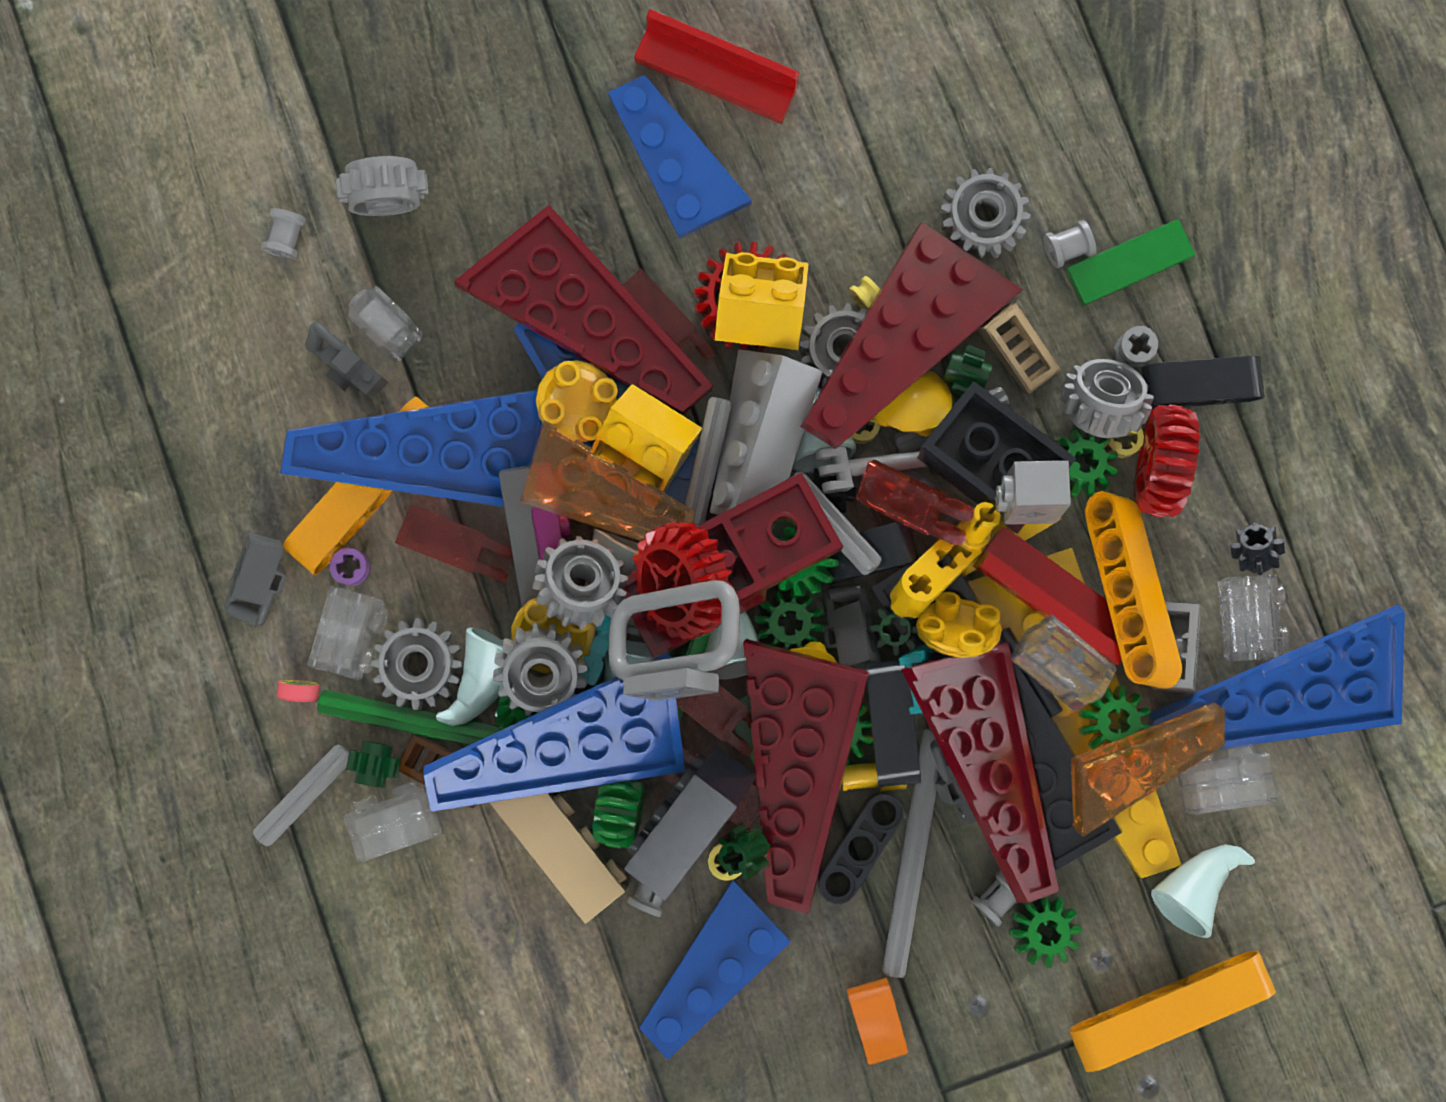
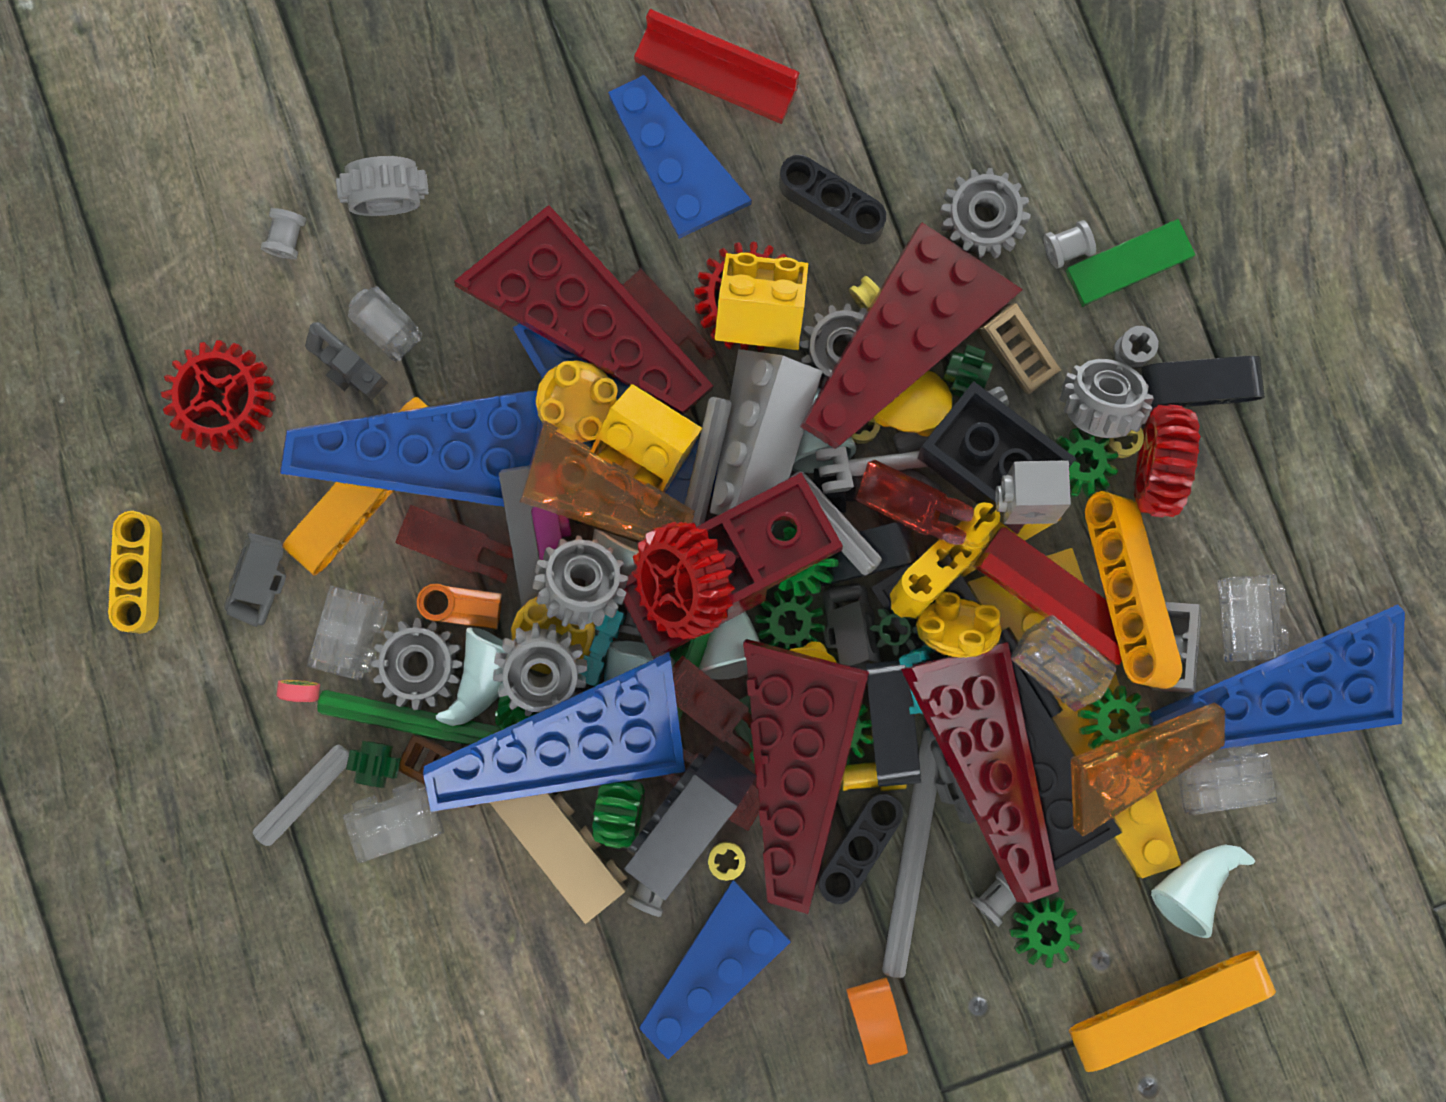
(124, 555): none -> yellow beam
(202, 404): none -> red gear
(340, 558): medium lavender bush -> none
(464, 606): none -> orange piece
(677, 675): light grey bar -> none
(744, 851): dark green gear -> none
(822, 182): none -> black beam
(1257, 548): black gear -> none

